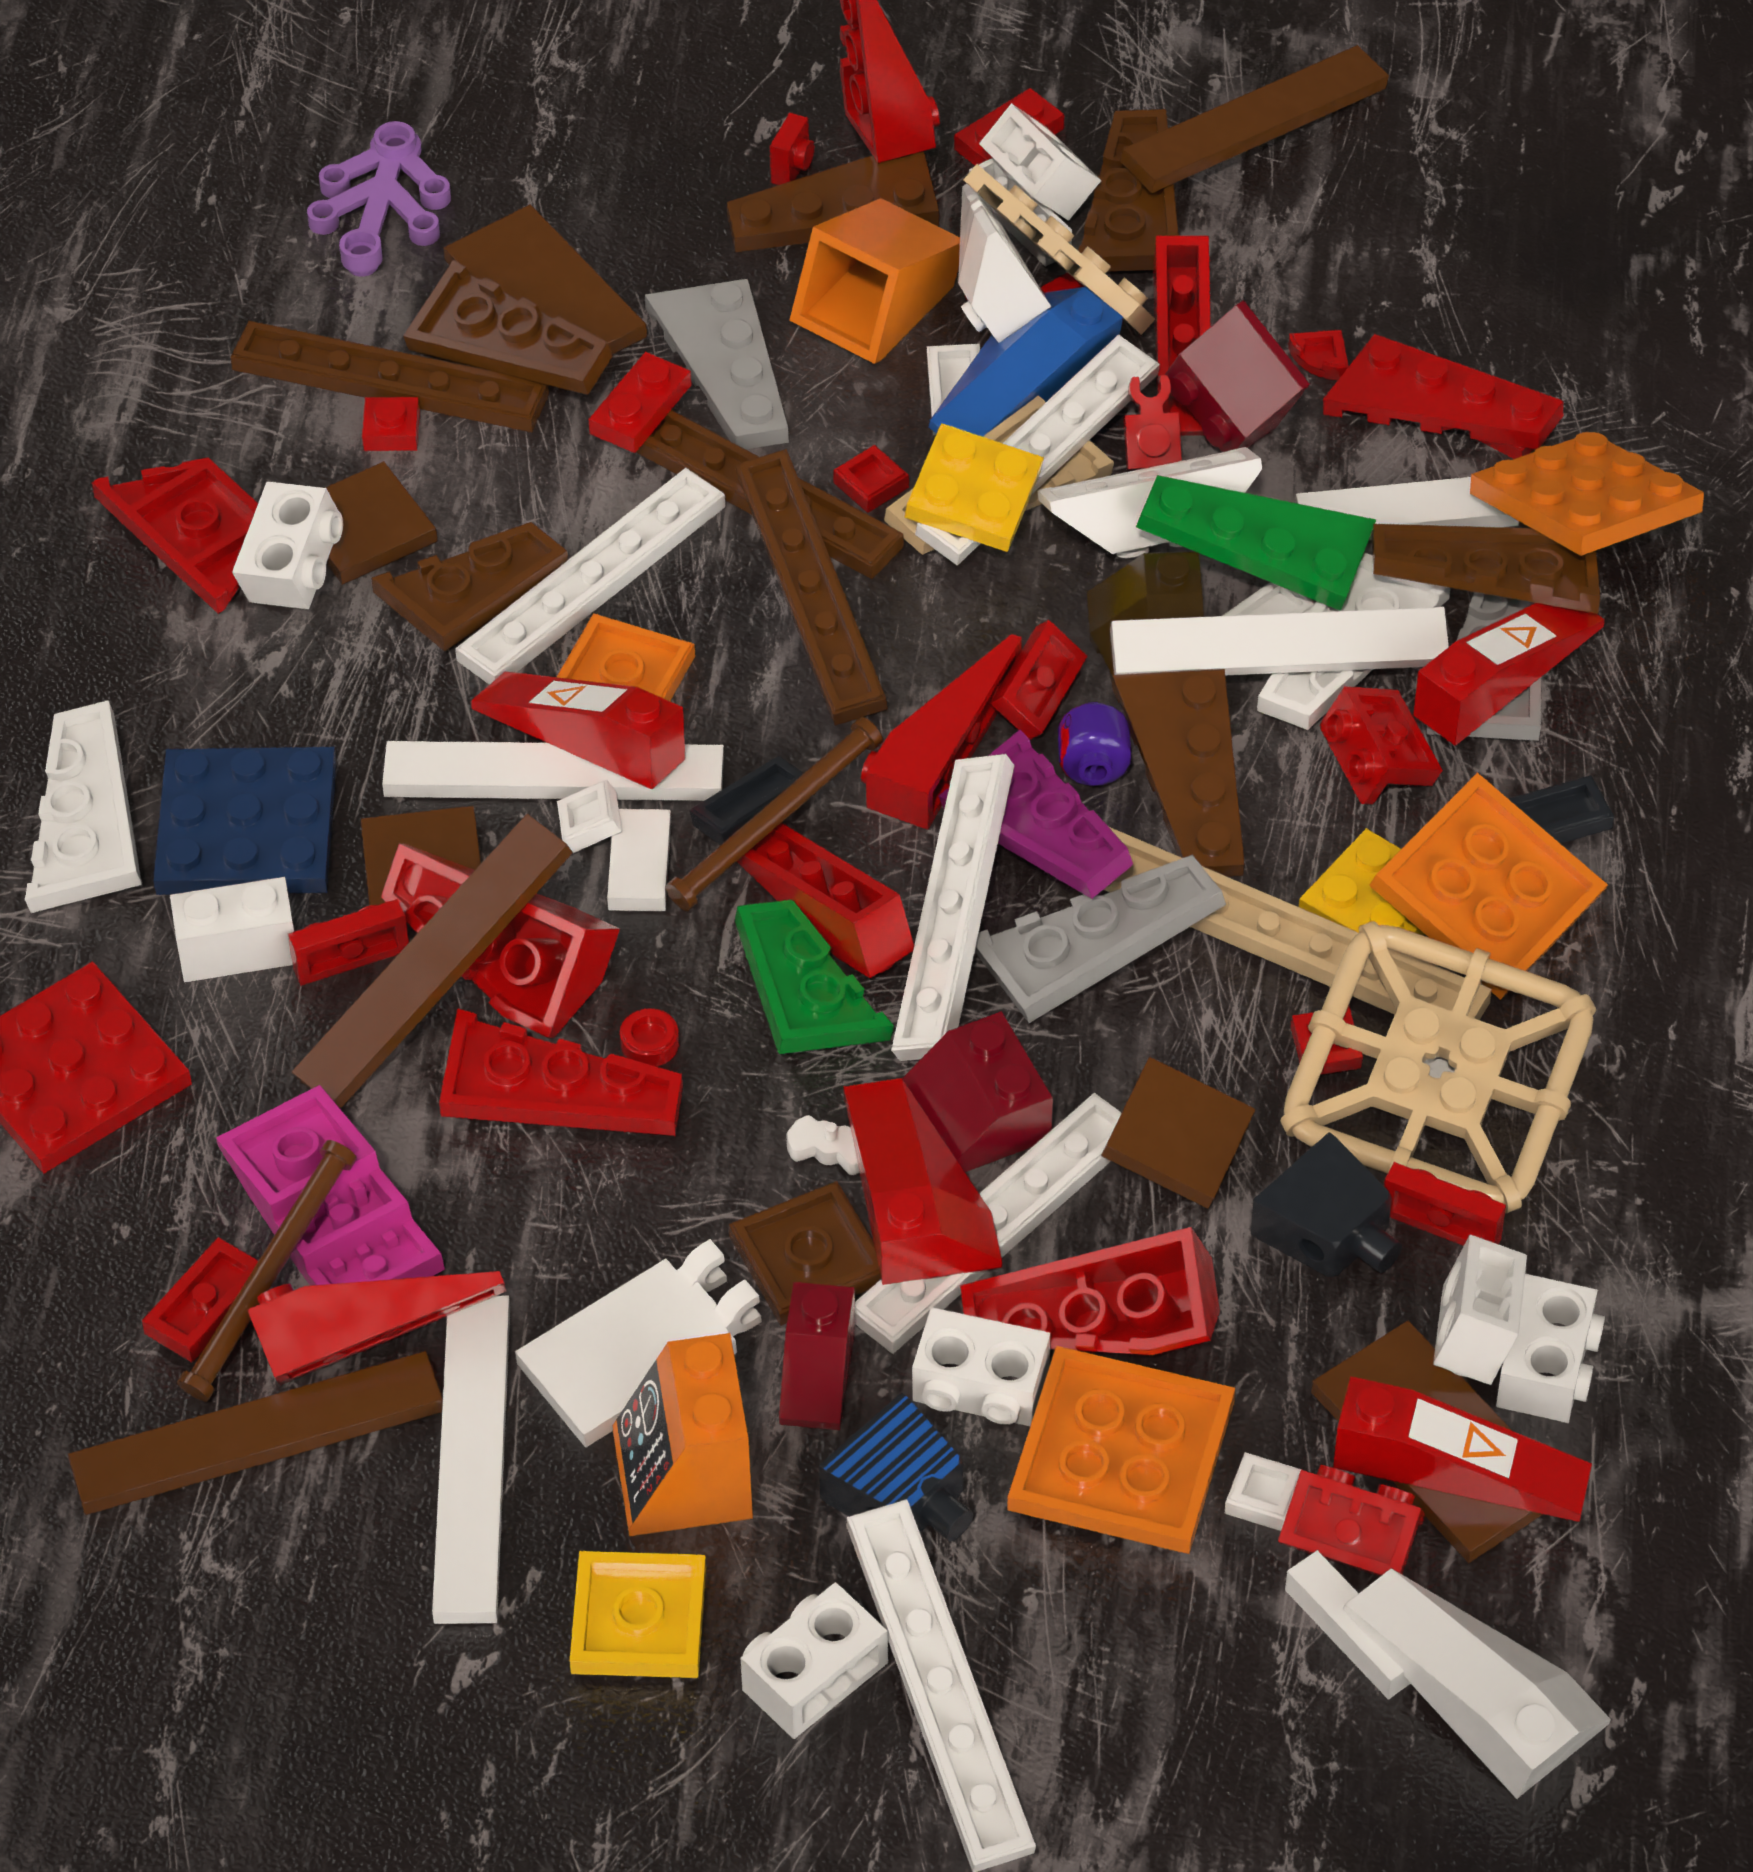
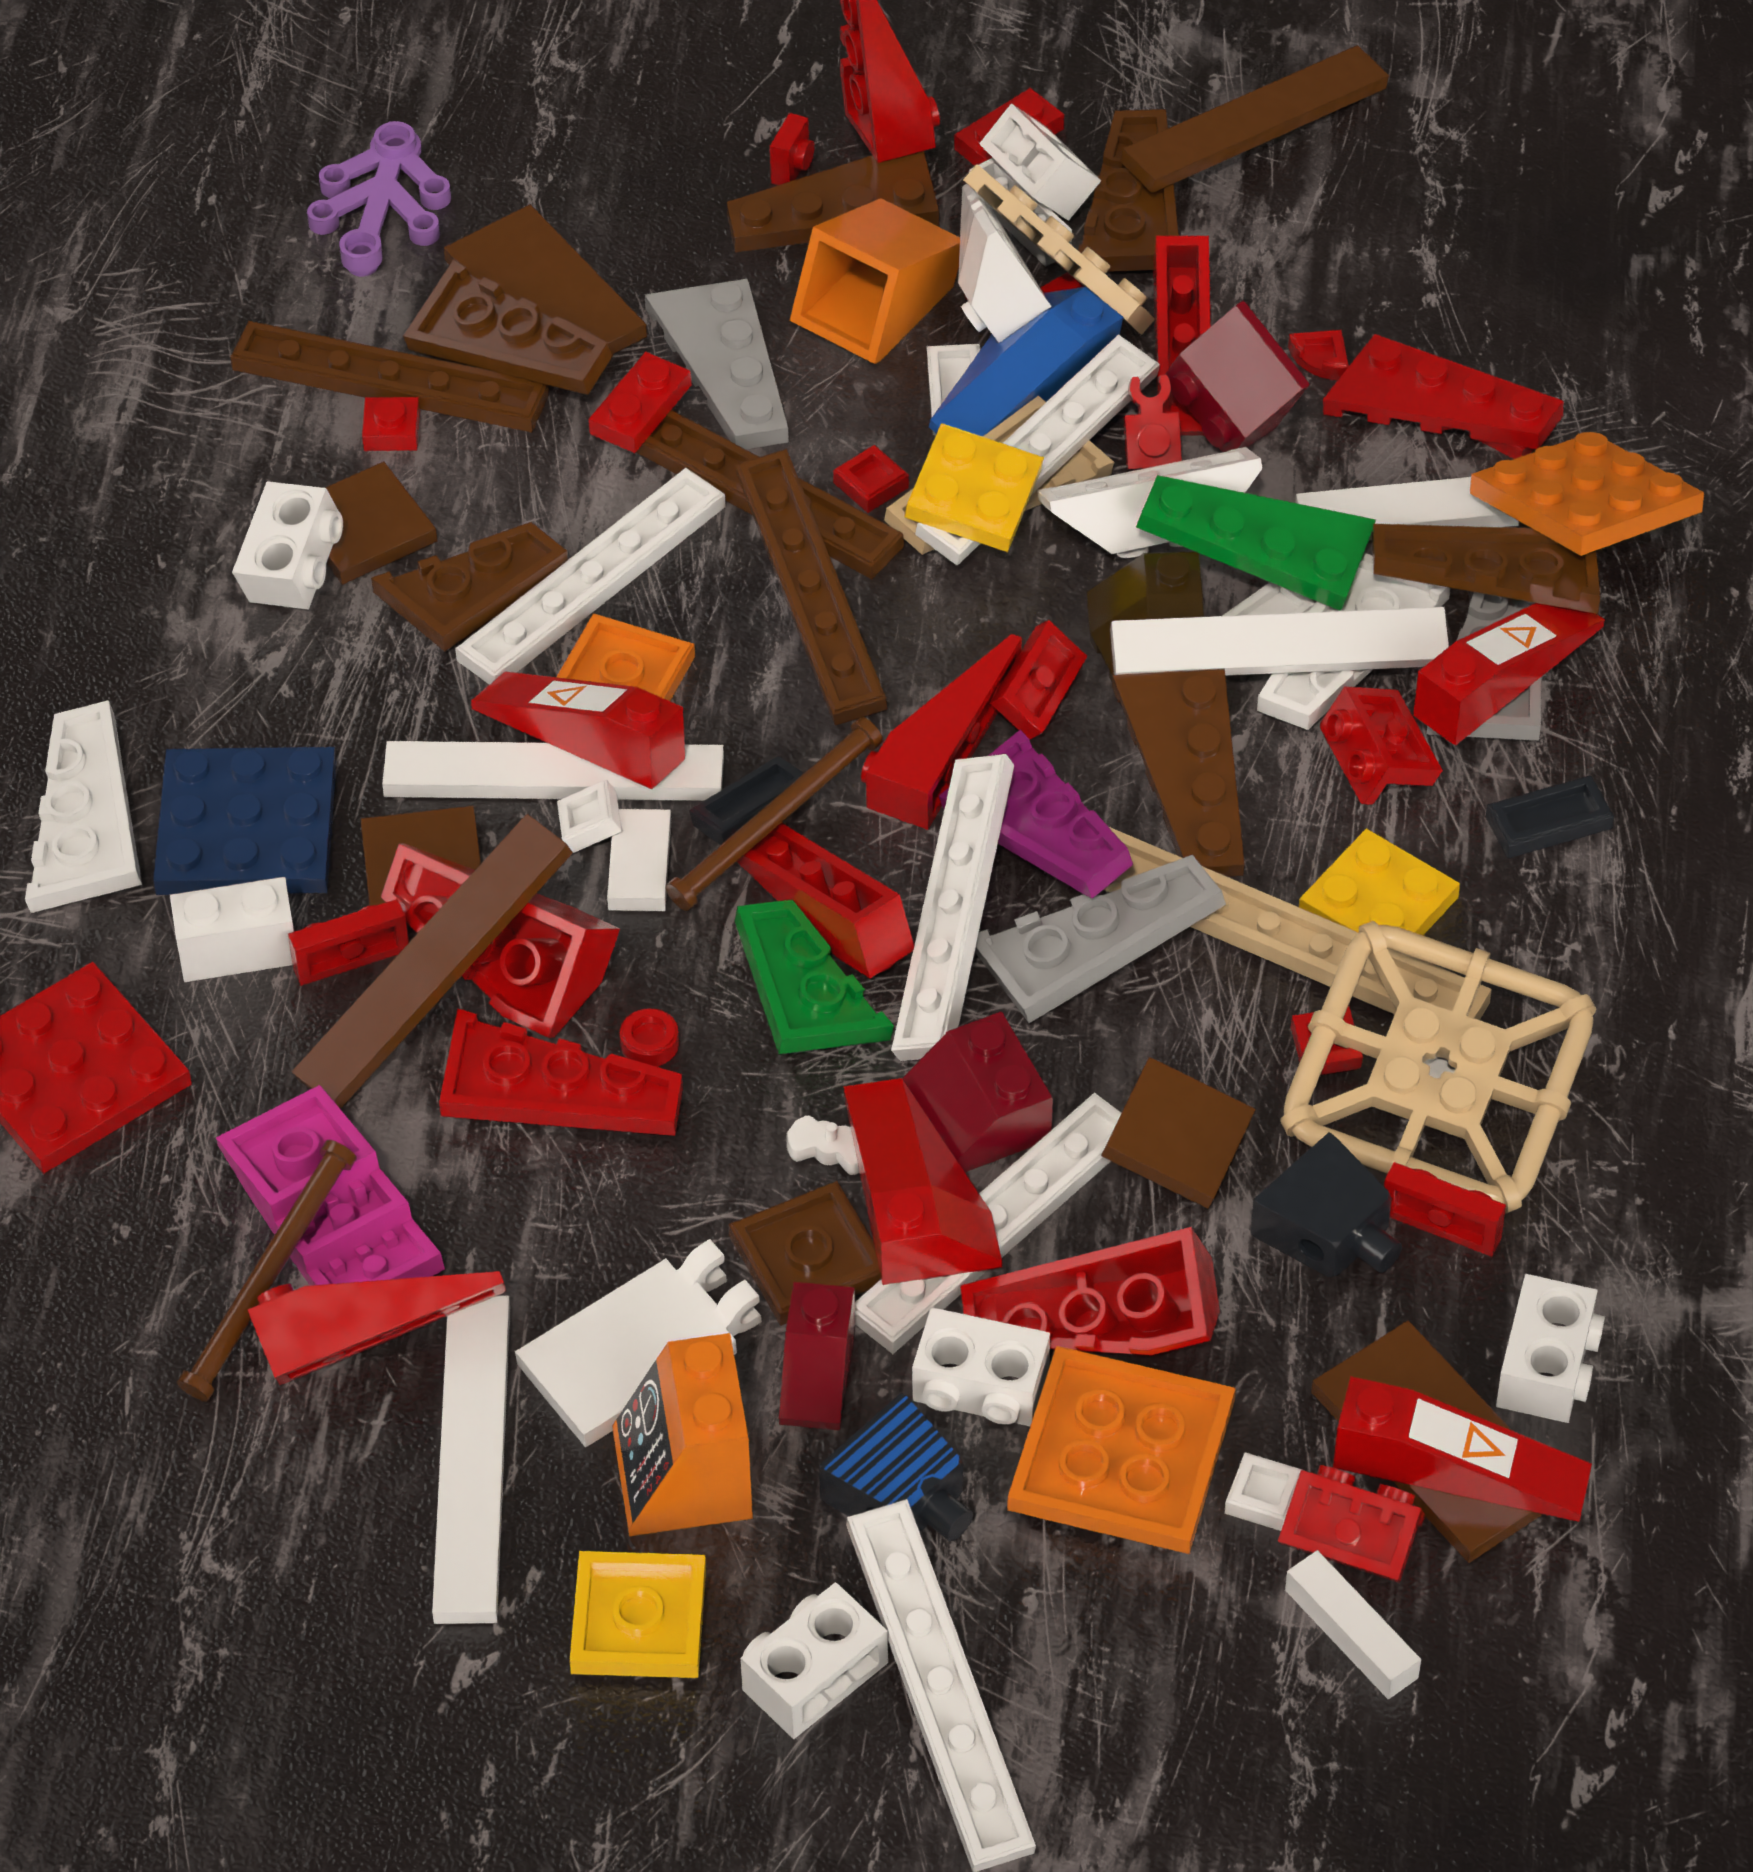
(189, 520): red wing -> none
(199, 1300): red plate -> none
(255, 1432): reddish brown tile -> none
(1094, 741): dark purple head -> none
(1480, 1310): white brick -> none
(1488, 880): orange plate -> none
(1490, 1690): white wedge -> none

